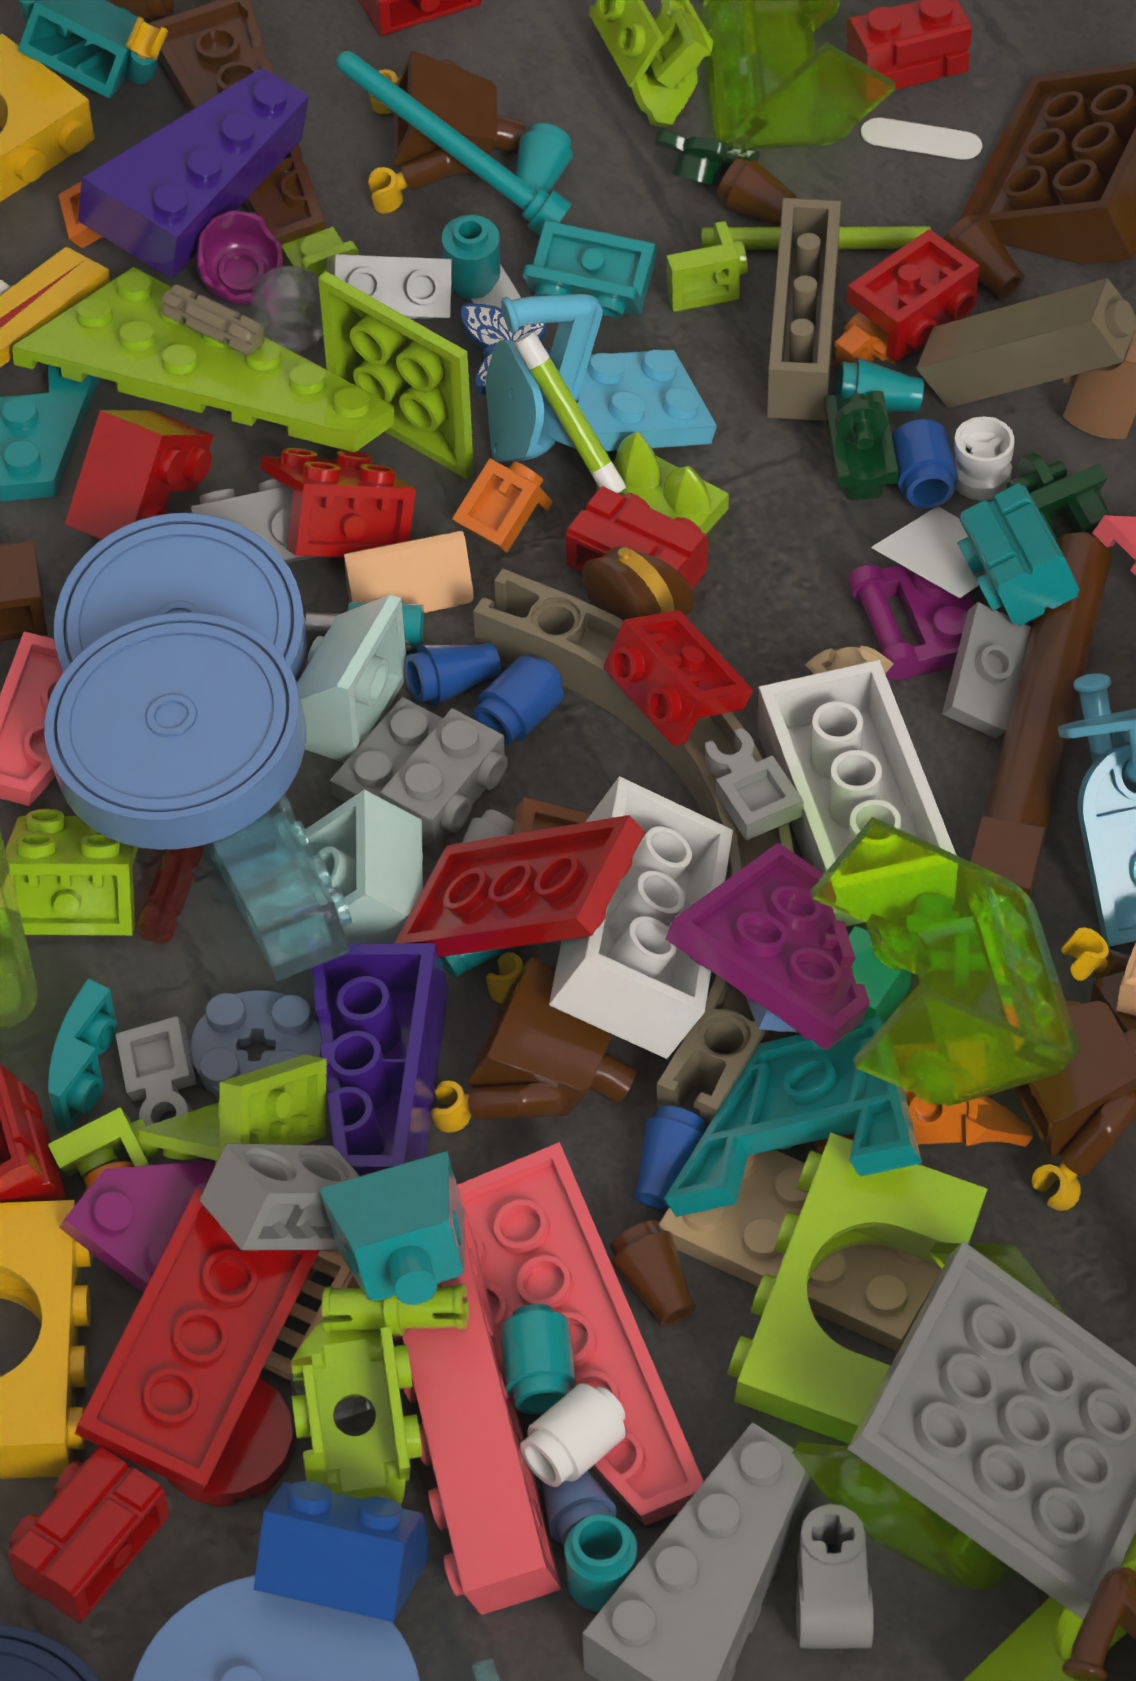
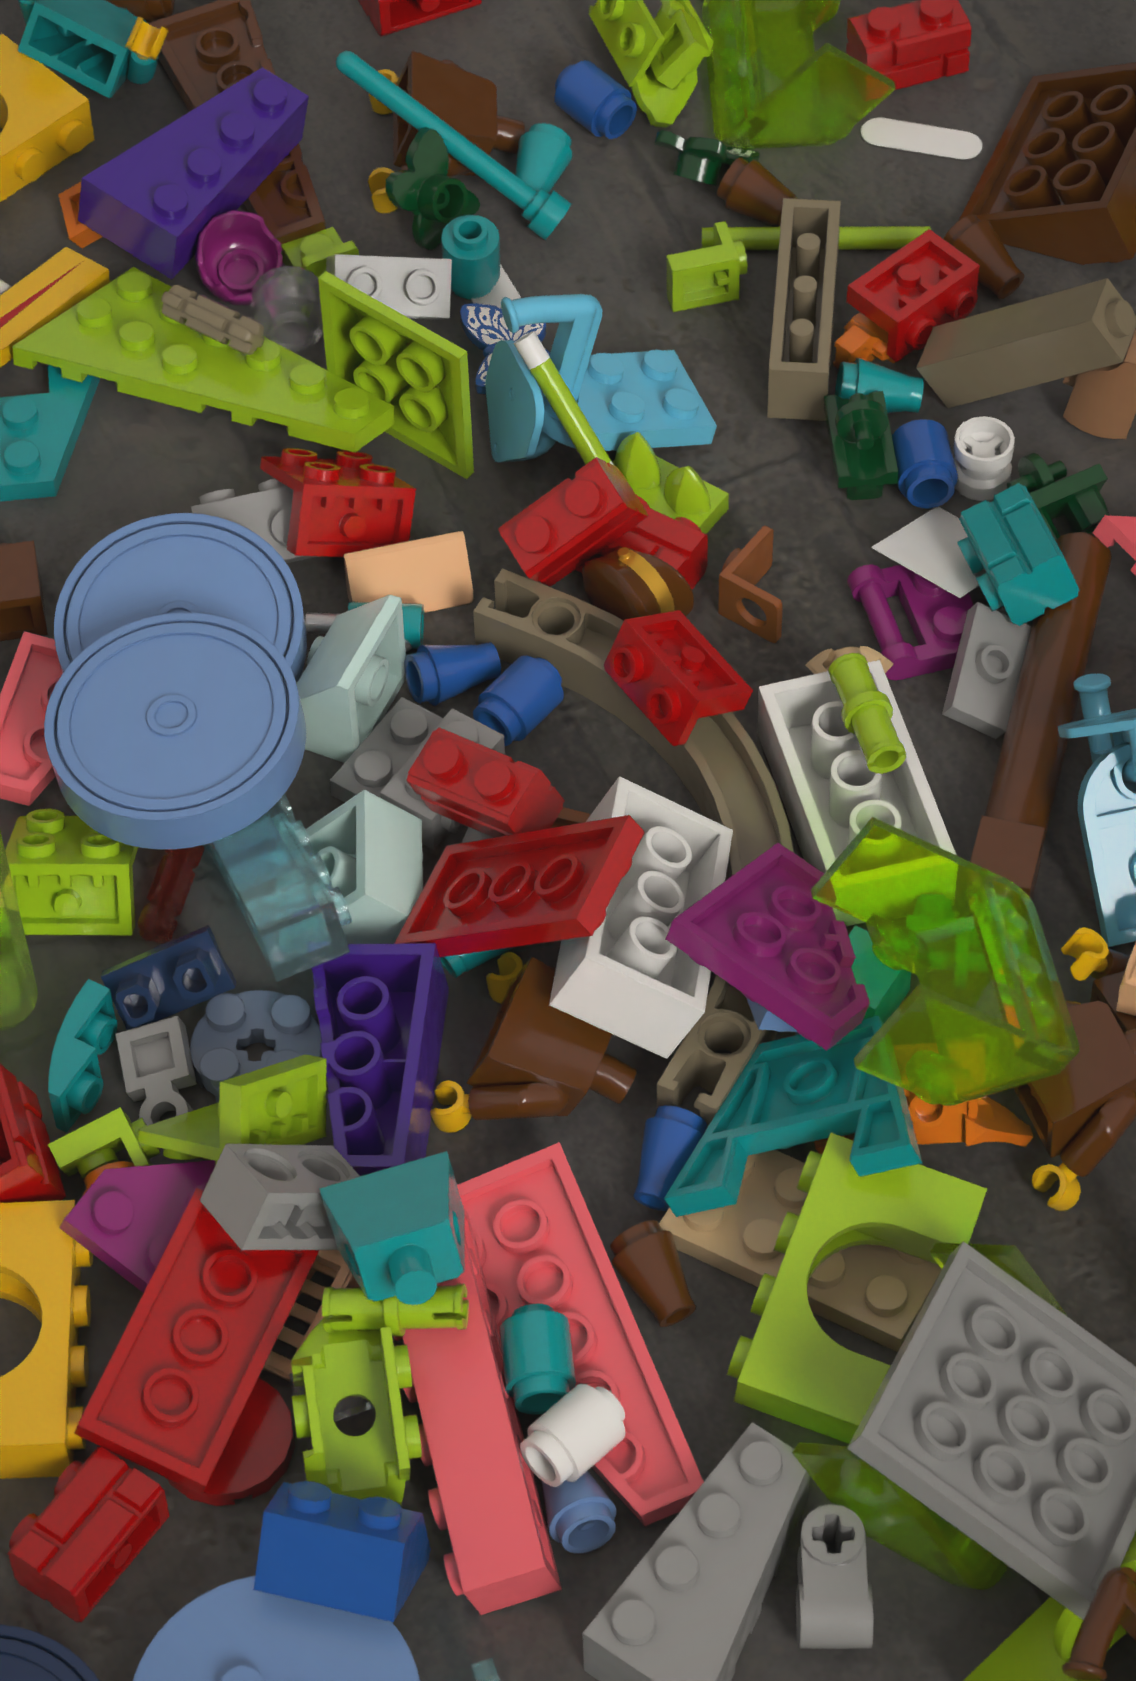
(134, 467): red brick -> none
(168, 978): none -> dark blue hips
(428, 190): none -> dark green animal
(482, 787): none -> red brick
(501, 503): orange bracket -> none
(573, 522): none -> red brick
(592, 264): teal bracket -> none
(594, 100): none -> blue brick
(598, 1559): teal brick -> none
(738, 581): none -> dark orange bracket
(751, 791): light grey plate -> none
(867, 713): none -> lime pin

